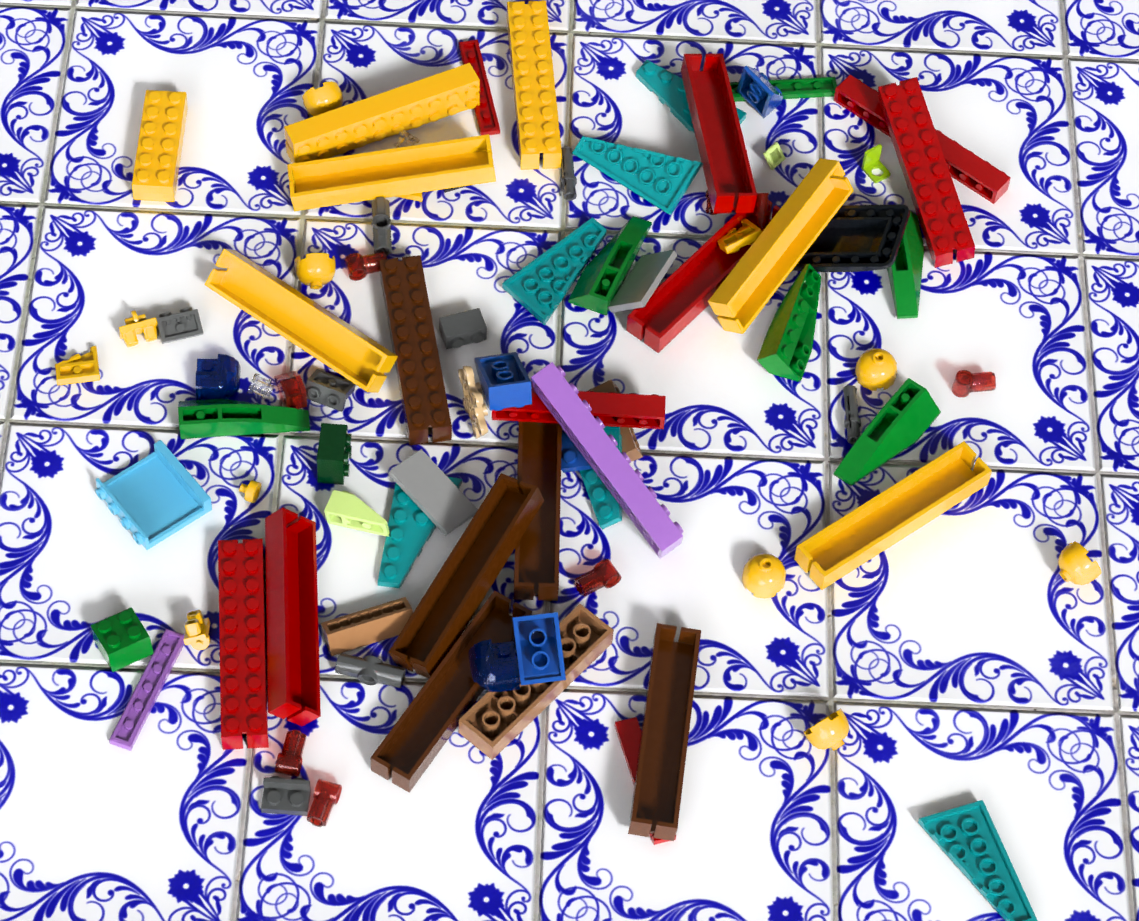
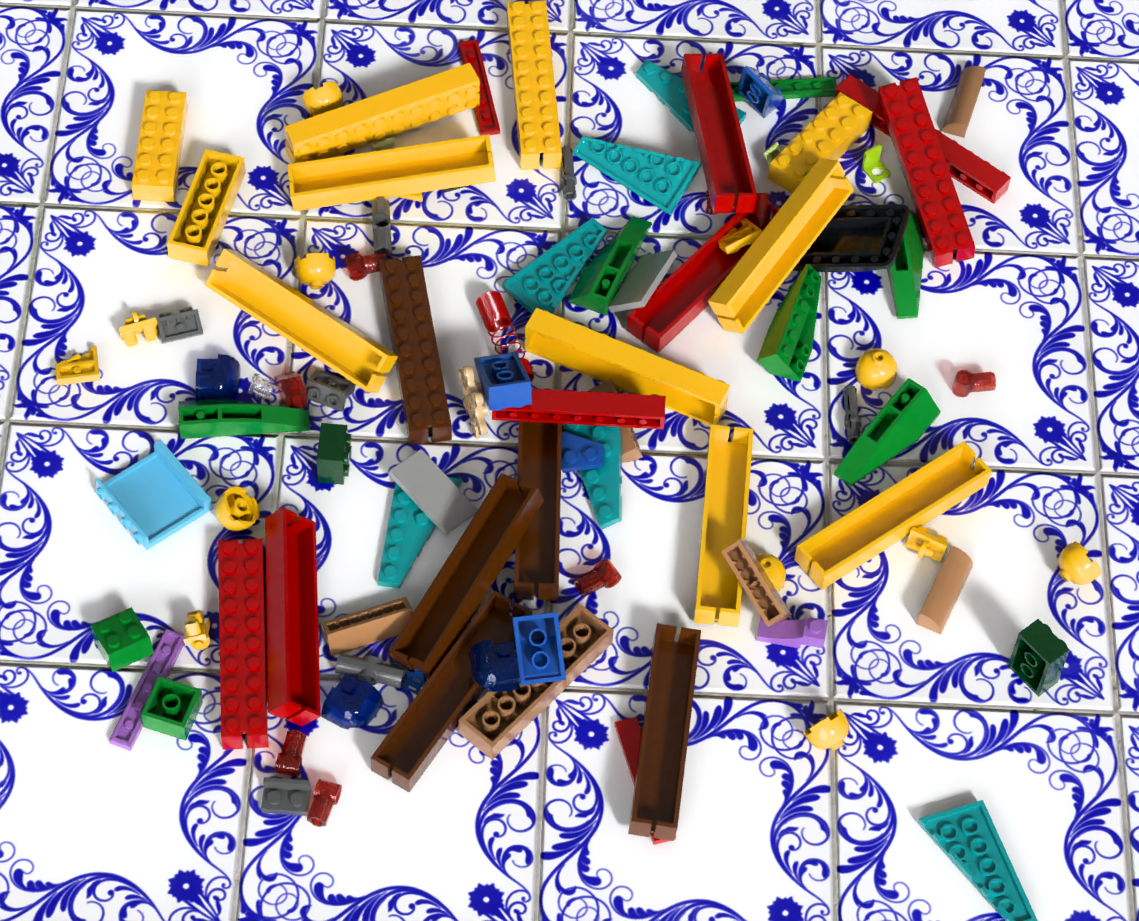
(172, 708): none -> green brick
(206, 207): none -> yellow brick
(236, 509): none -> yellow cylinder
(251, 491): yellow tile -> none
(350, 512): yellowish green slope -> none
(352, 703): none -> clear blue brick
(383, 145): none -> yellowish green slope
(406, 139): clear brick -> none
(409, 682): none -> blue piece
(462, 328): dark grey brick -> none
(497, 318): none -> red piece
(606, 459): medium lavender brick -> none
(627, 366): none -> yellow piece
(723, 524): none -> yellow piece
(756, 582): none -> medium nougat brick
(794, 632): none -> medium lavender slope
(824, 137): none -> yellow brick
(927, 544): none -> yellow hips
(945, 590): none -> medium nougat brick
(964, 101): none -> medium nougat brick
(1038, 657): none -> dark green brick

